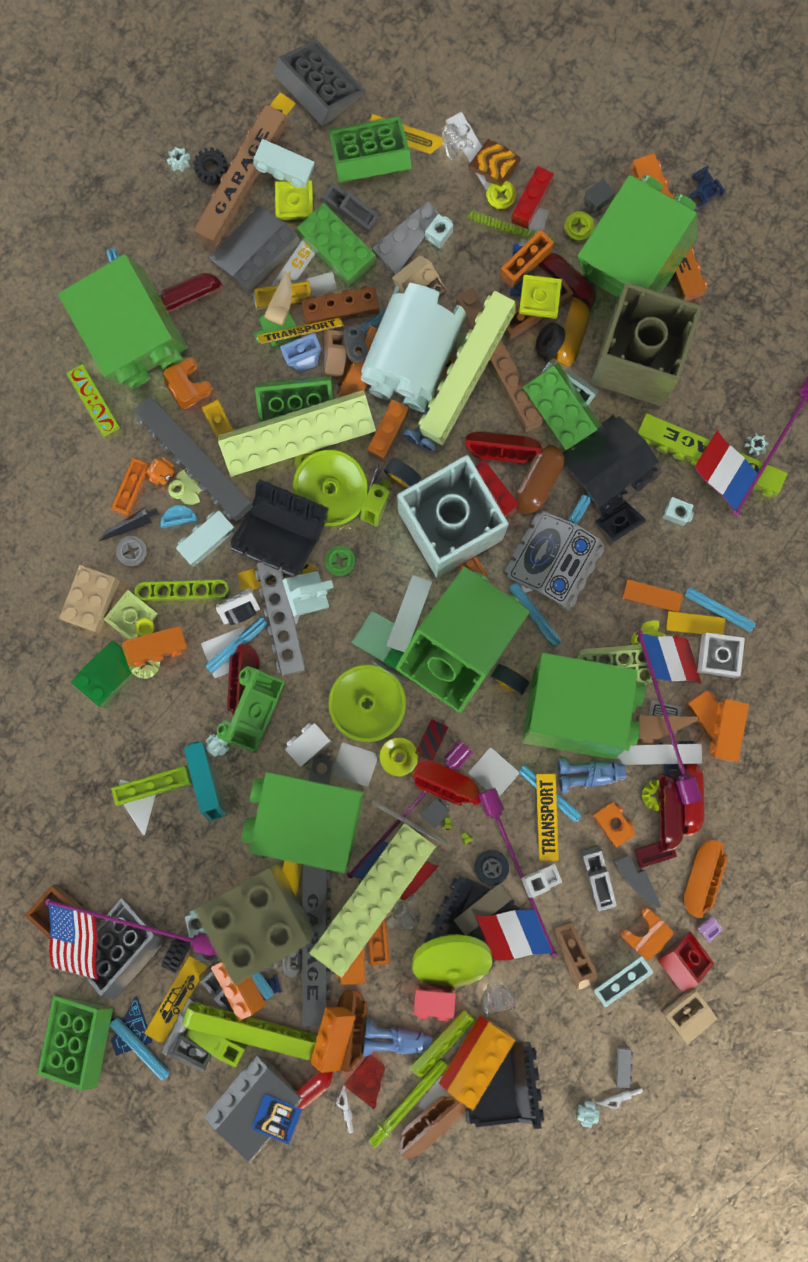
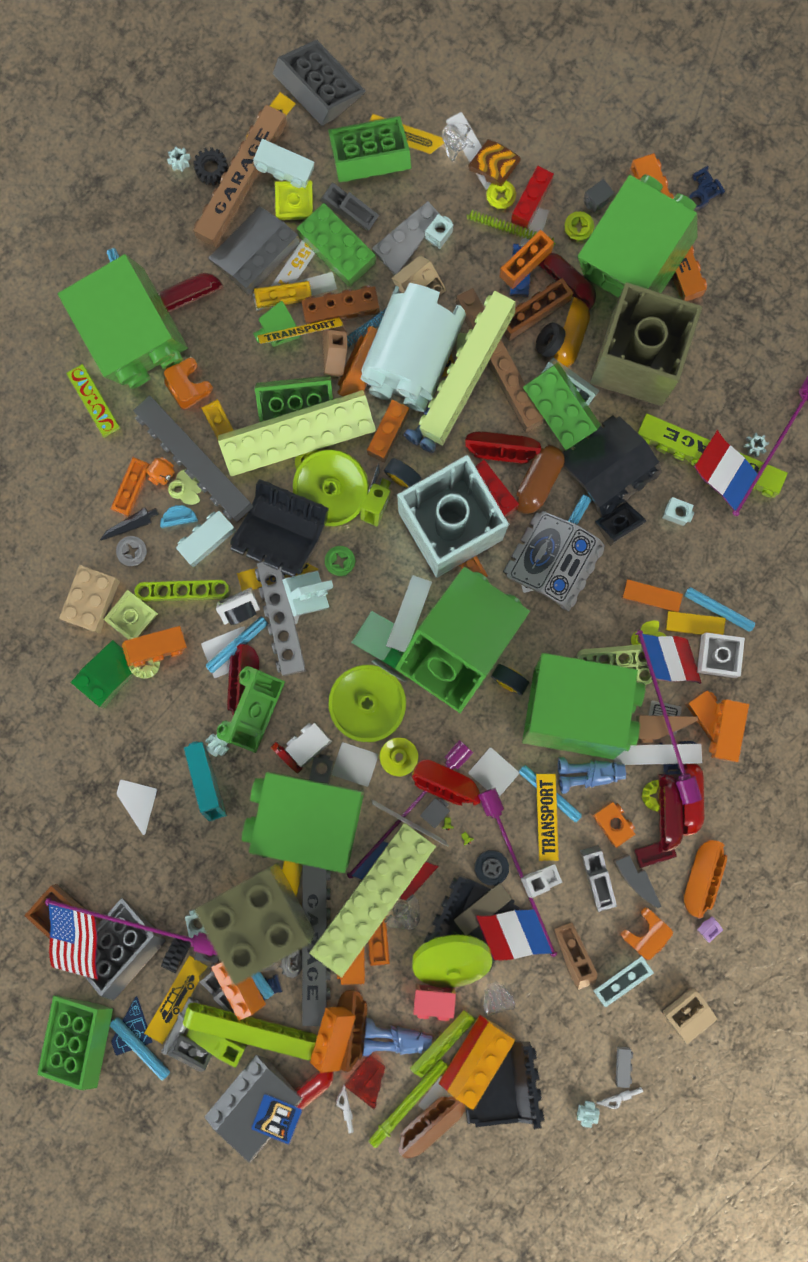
(144, 626): neon yellow tile -> none
(151, 785): lime tile -> none
(281, 301): tan piece -> none
(285, 756): none -> red tile
(302, 353): light blue slope -> none
(354, 342): dark grey plate -> none
(431, 740): dark red tile -> none
(535, 615): medium azure axle -> none
(540, 296): neon yellow plate -> none
(686, 962): red slope -> none

